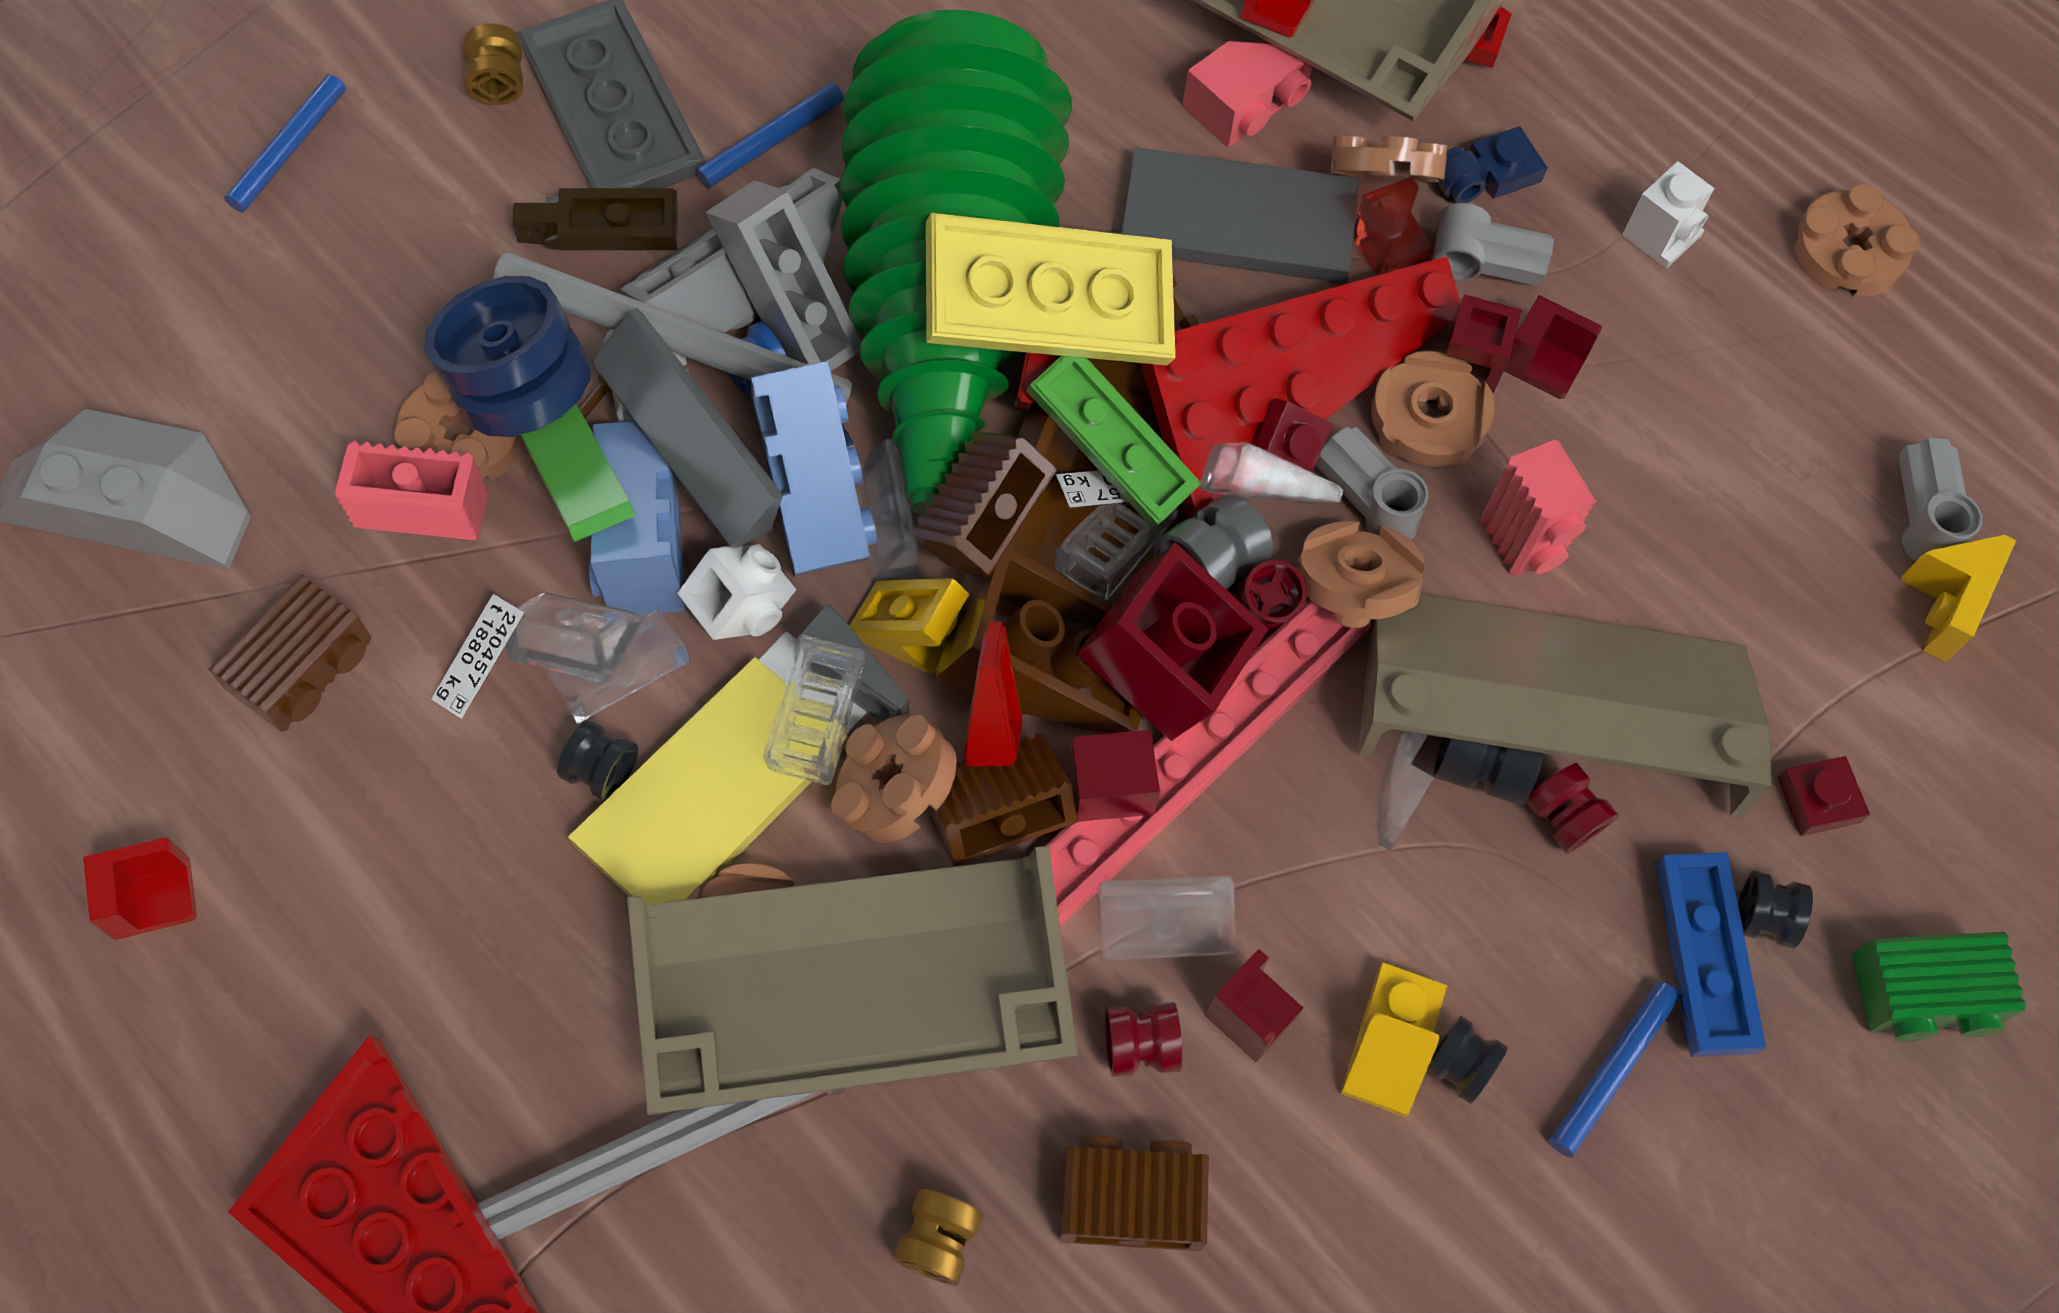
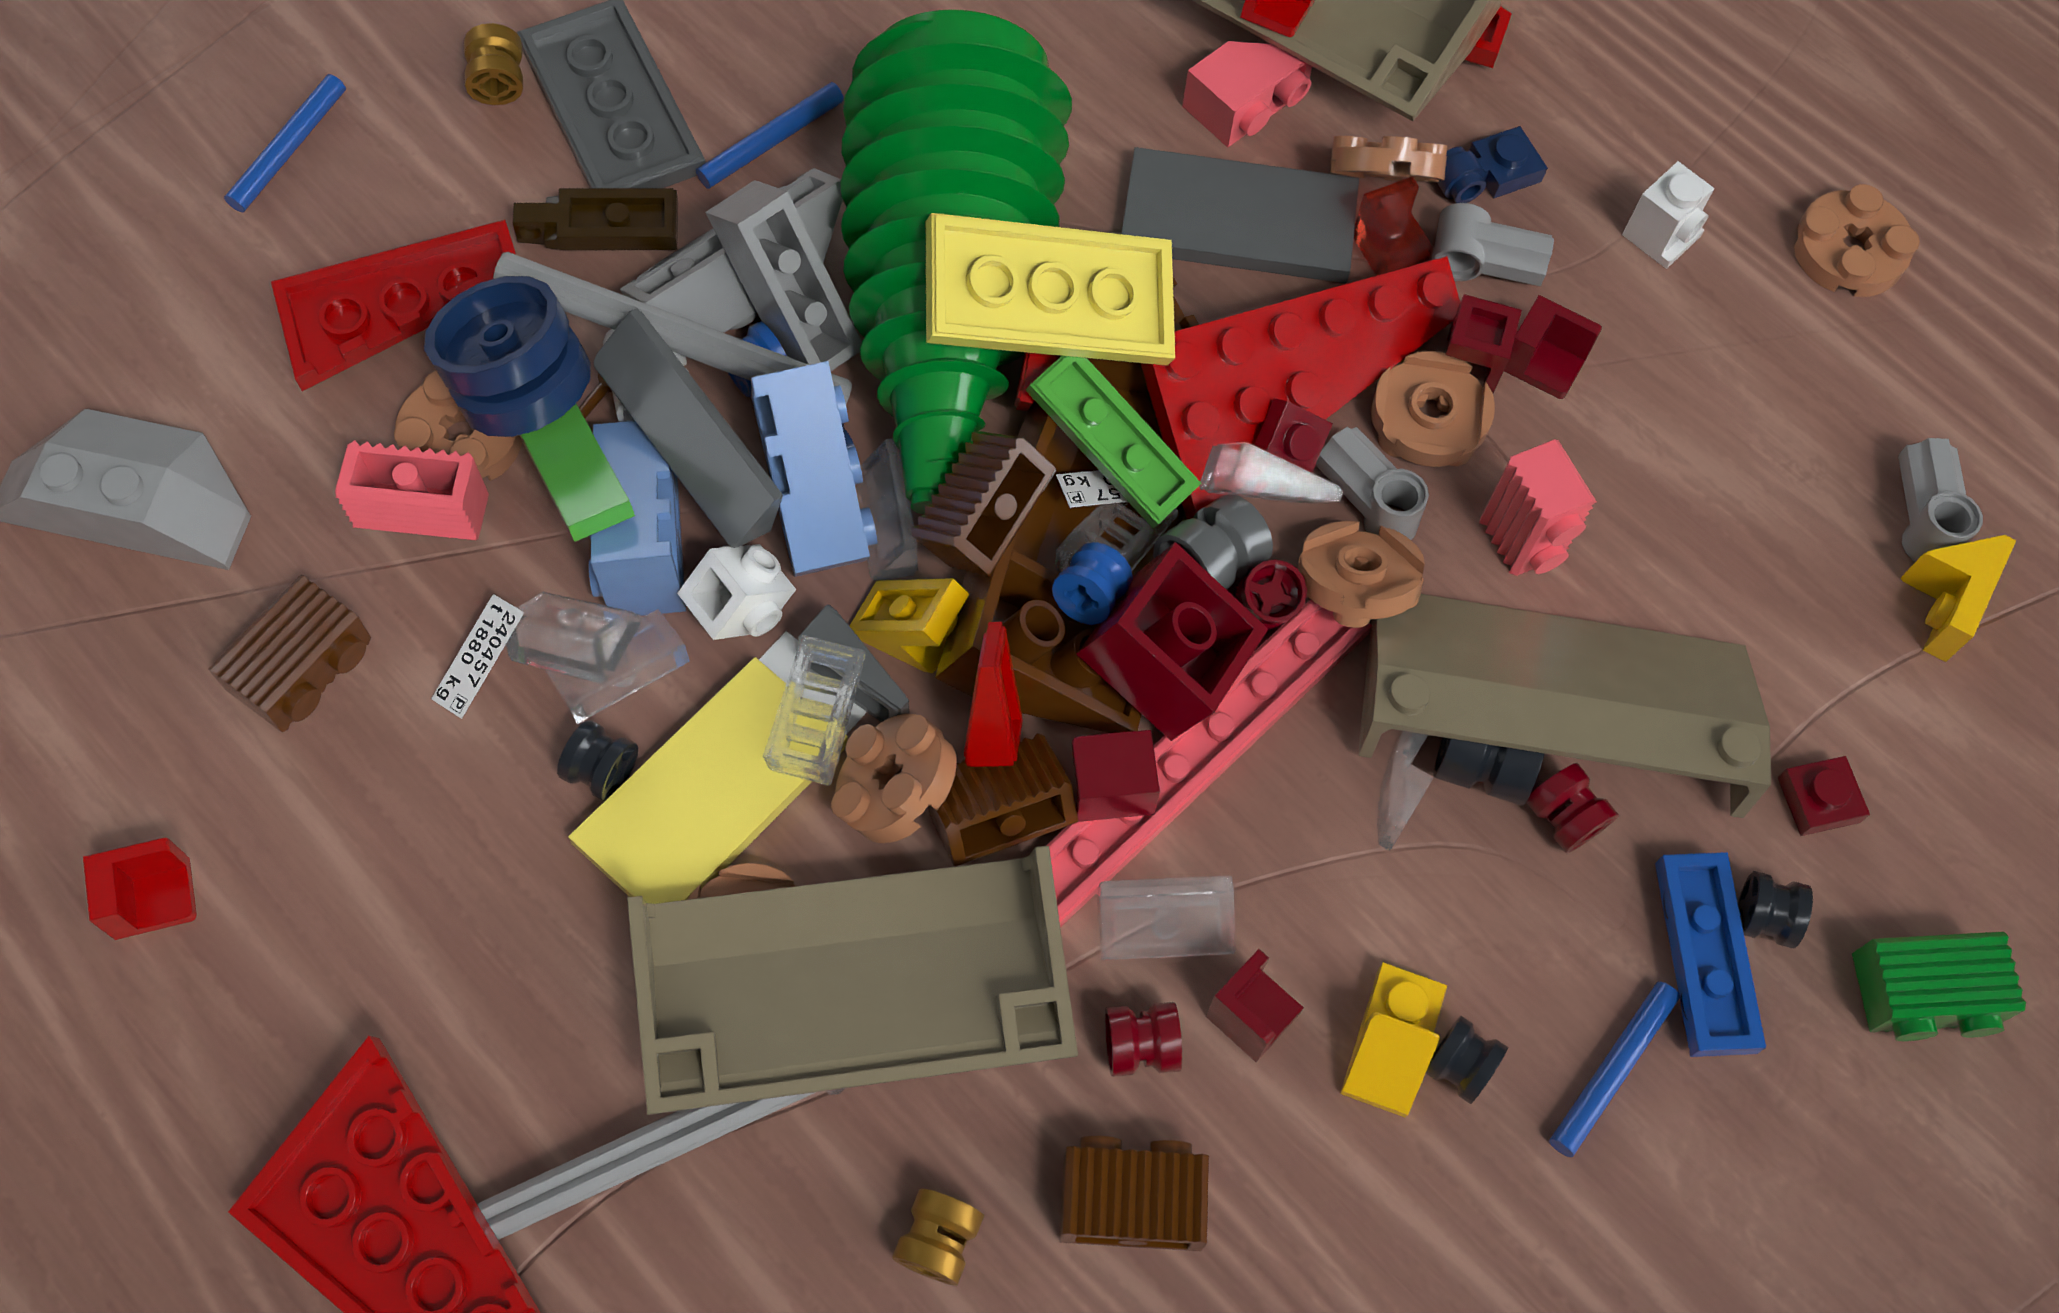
(375, 301): none -> red wing
(1092, 583): none -> blue wheel

